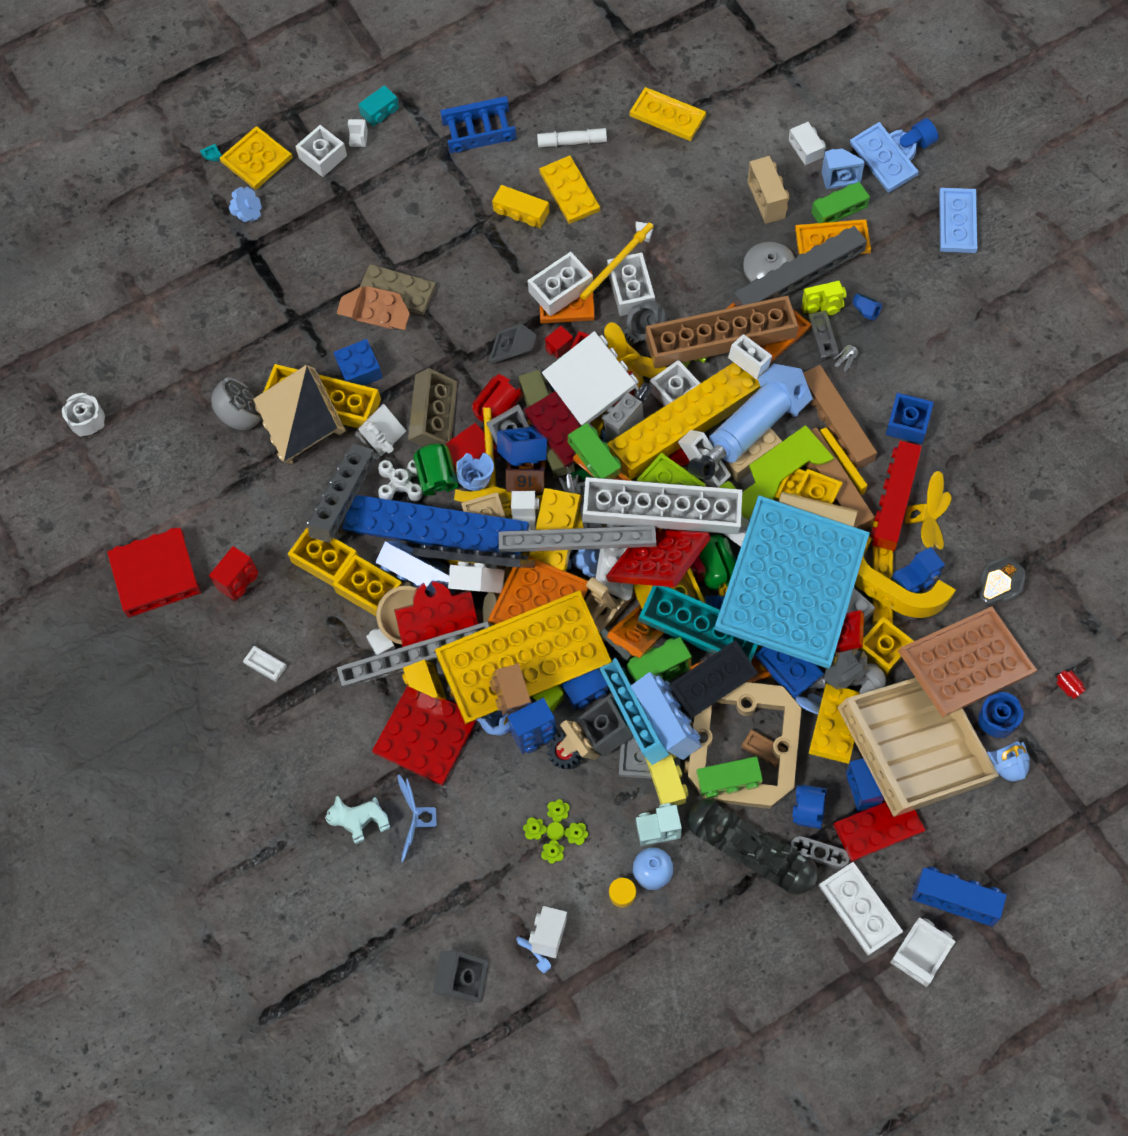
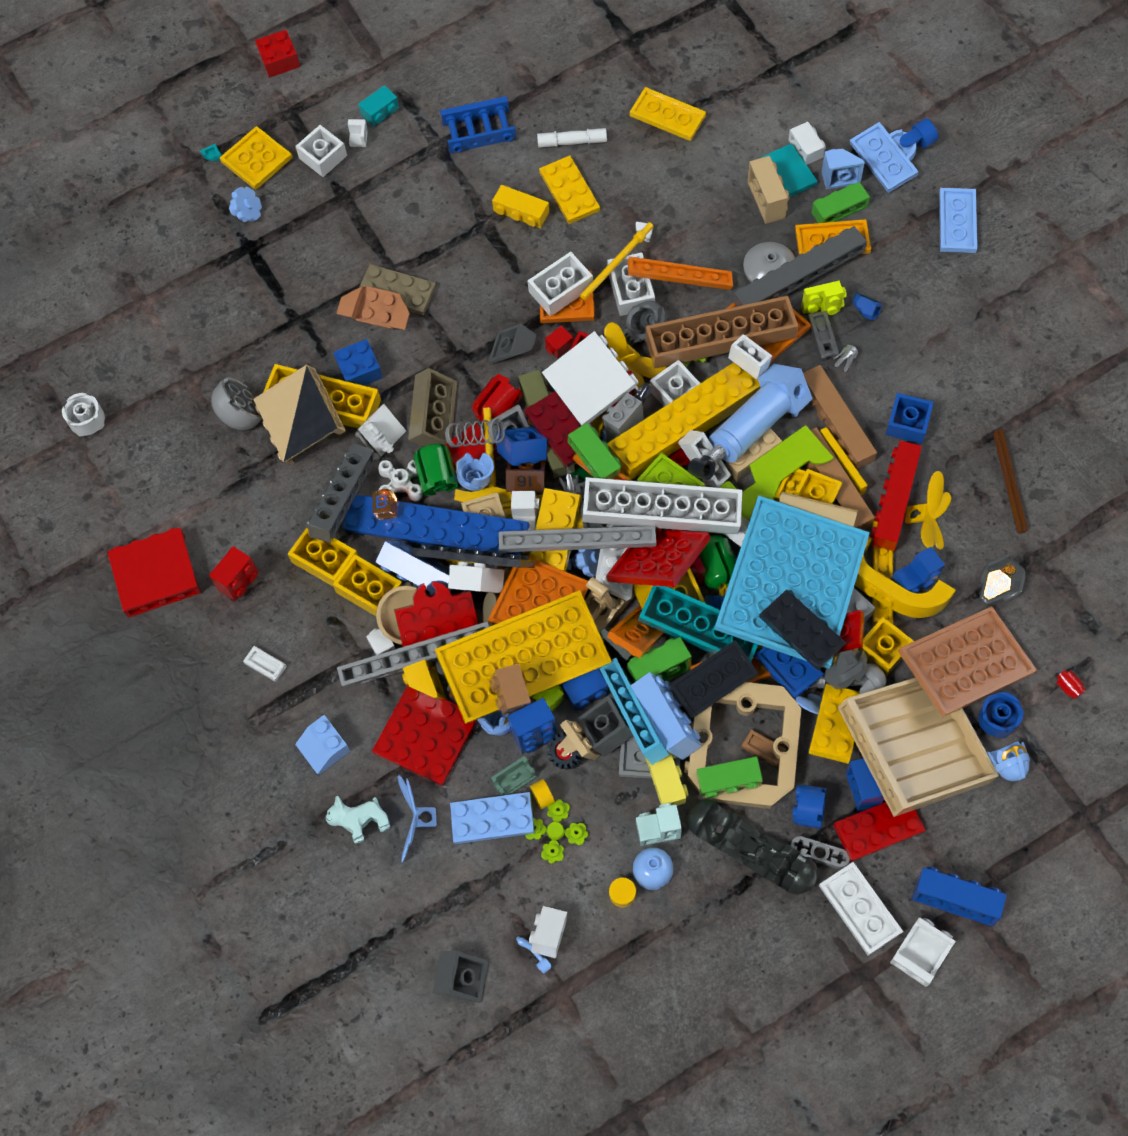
(277, 53): none -> red brick
(322, 745): none -> light blue slope
(384, 504): none -> clear orange brick
(478, 442): none -> light grey piece
(492, 818): none -> light blue plate
(513, 777): none -> sand green hinge
(541, 793): none -> yellow piece
(679, 273): none -> orange plate
(792, 169): none -> teal tile
(802, 630): none -> black plate
(1010, 481): none -> reddish brown axle

